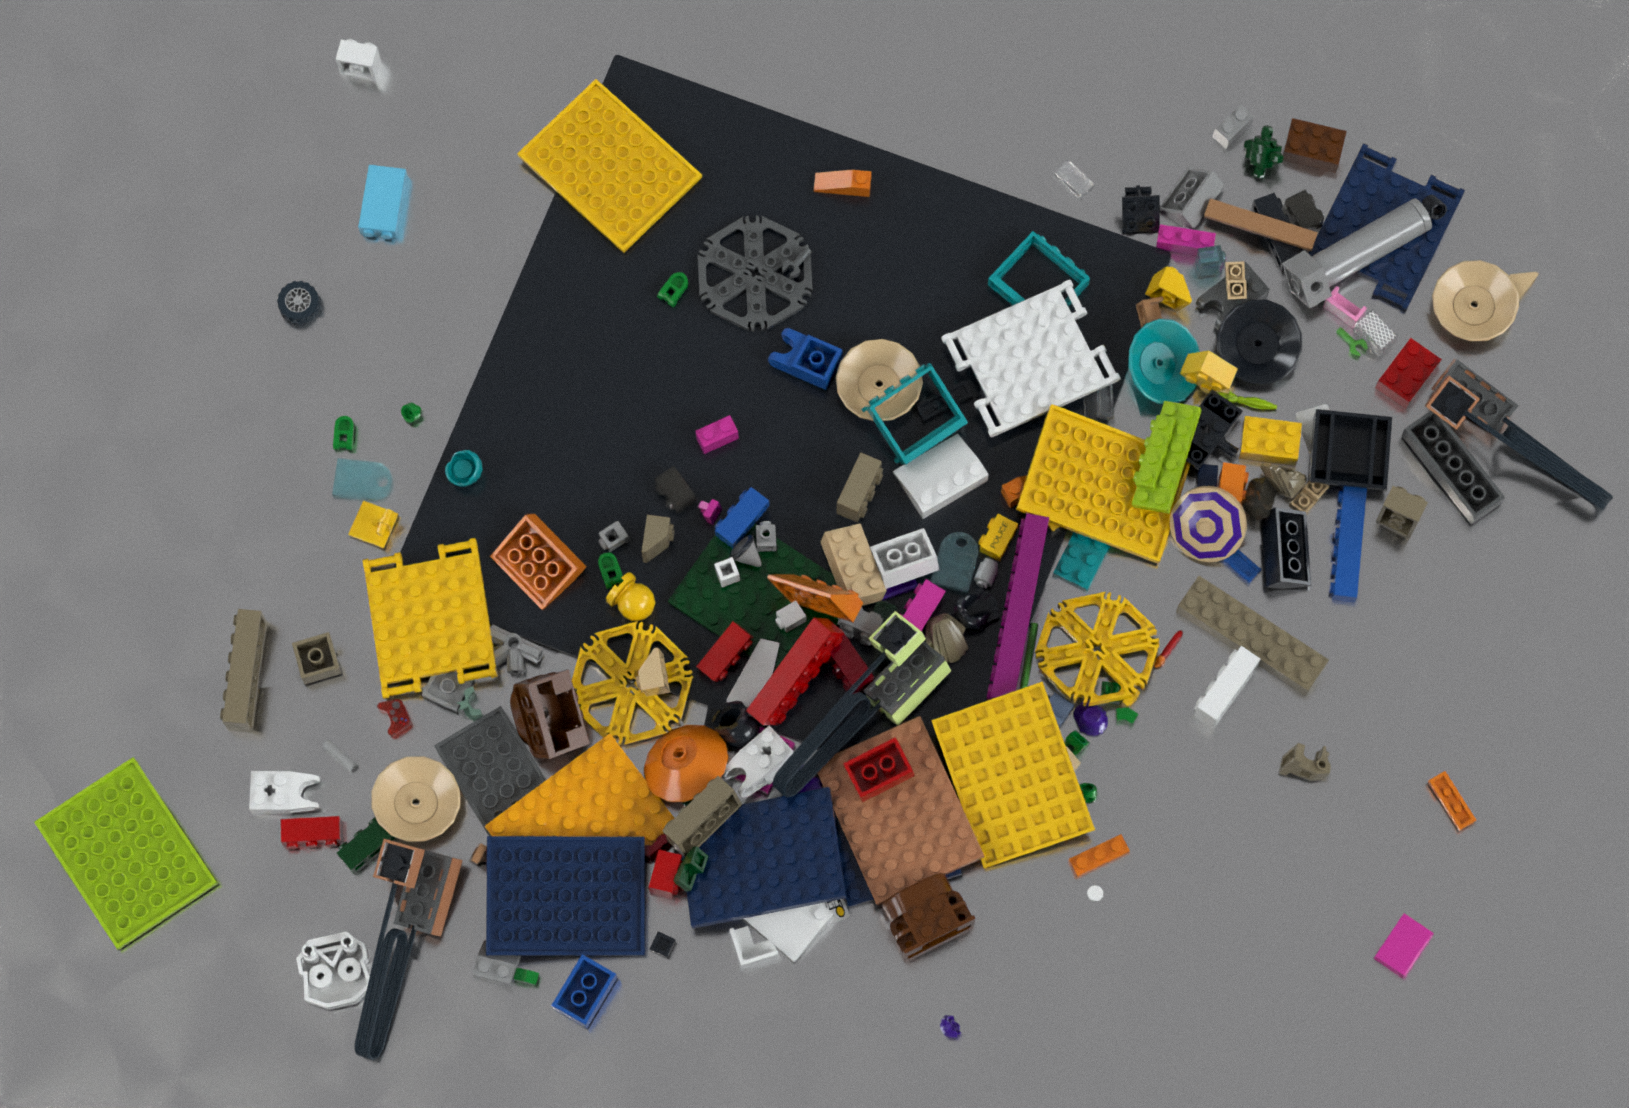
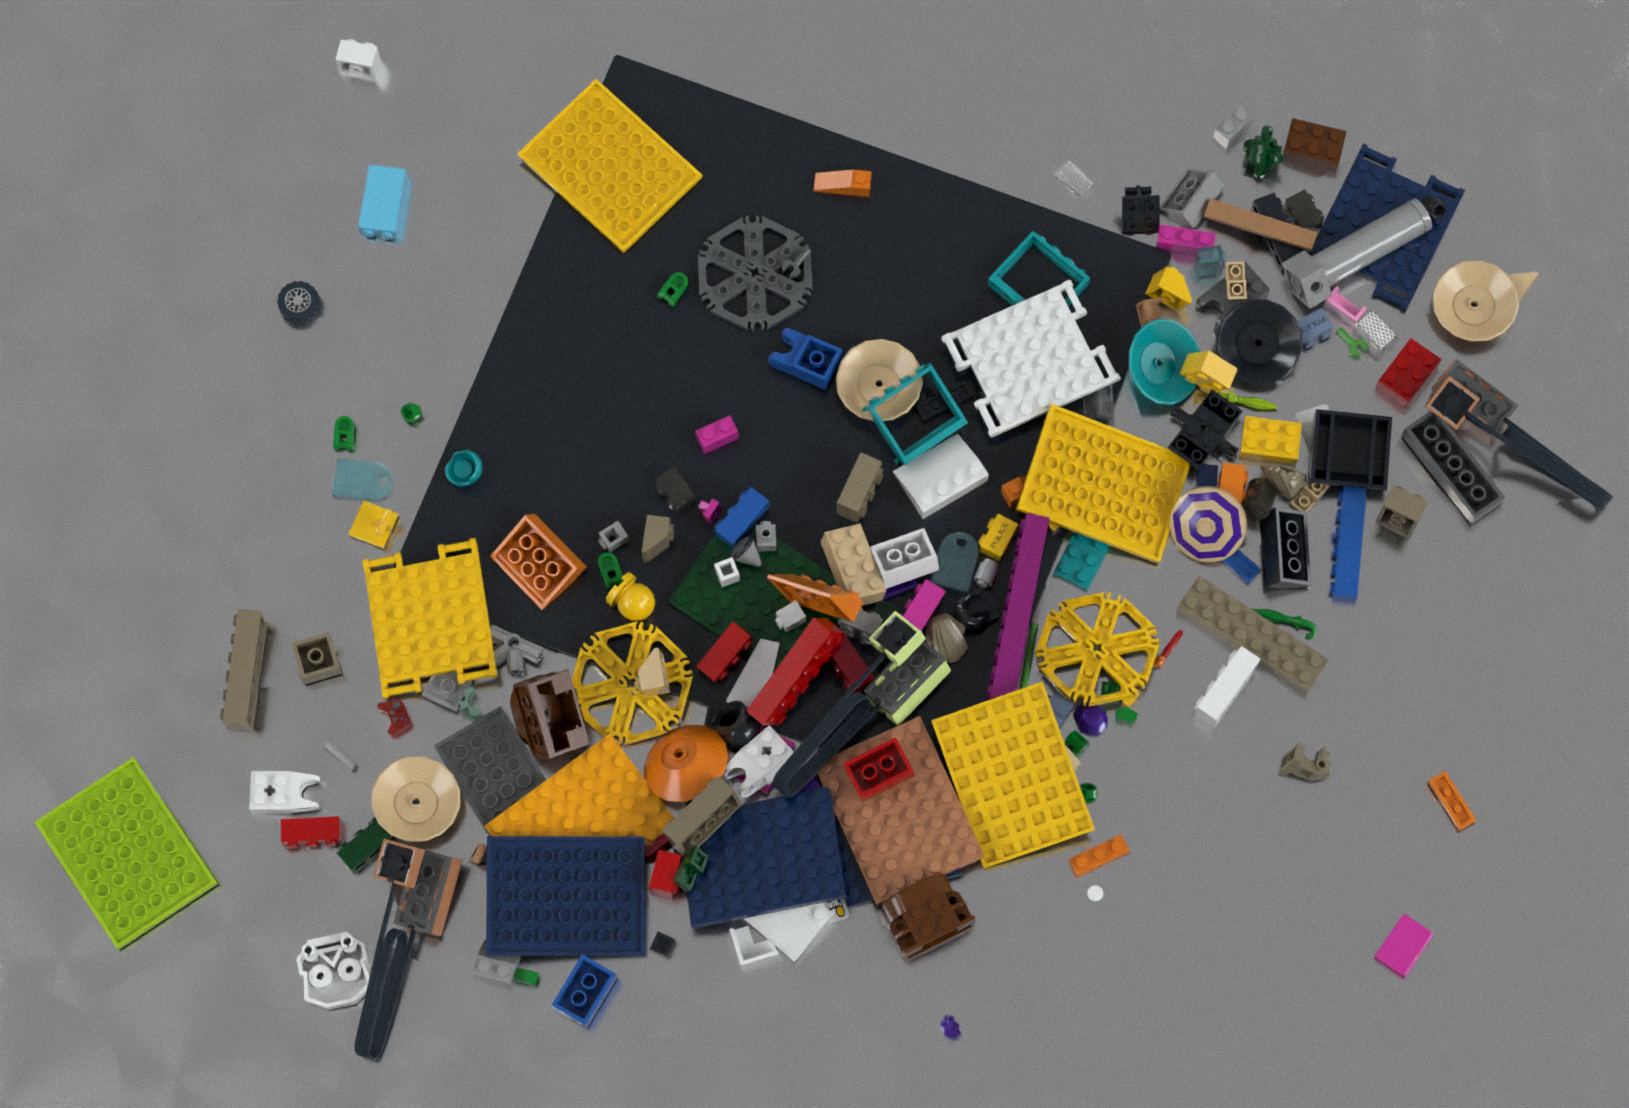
(1165, 456): lime plate -> none
(1296, 621): none -> green piece
(1314, 327): none -> sand blue brick

